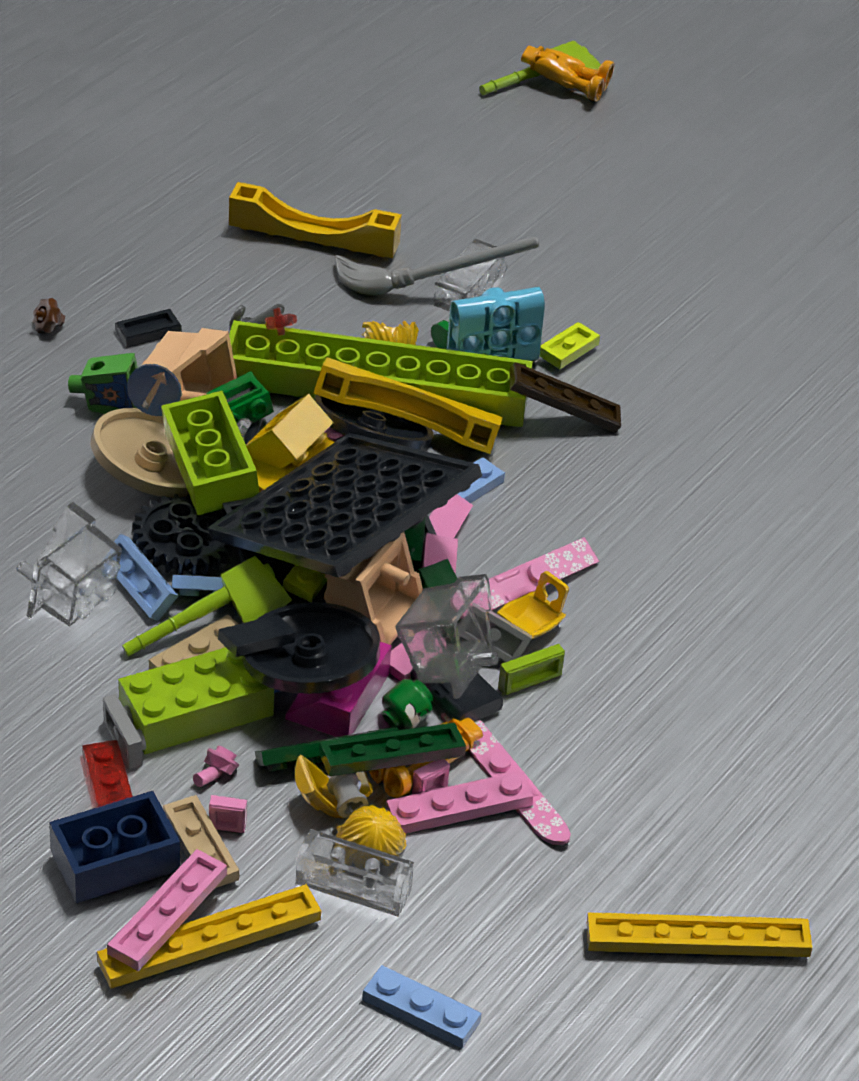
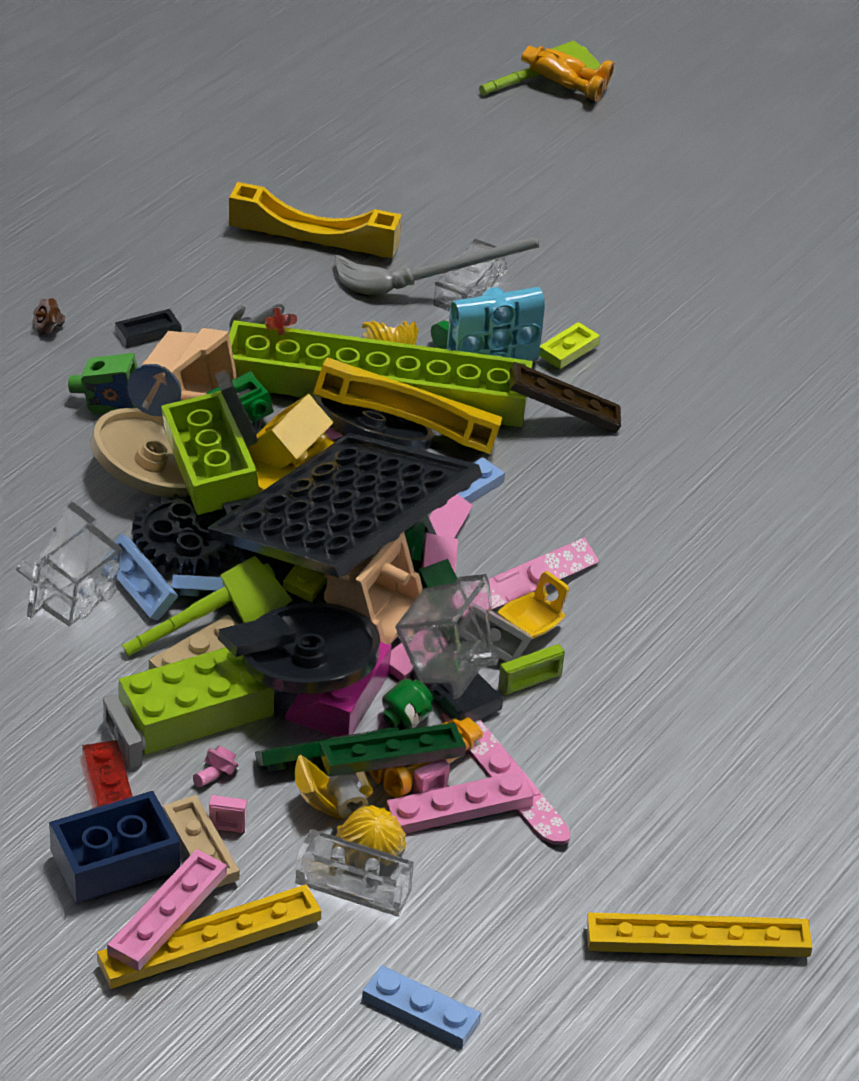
(236, 408): none -> pearl dark grey tile

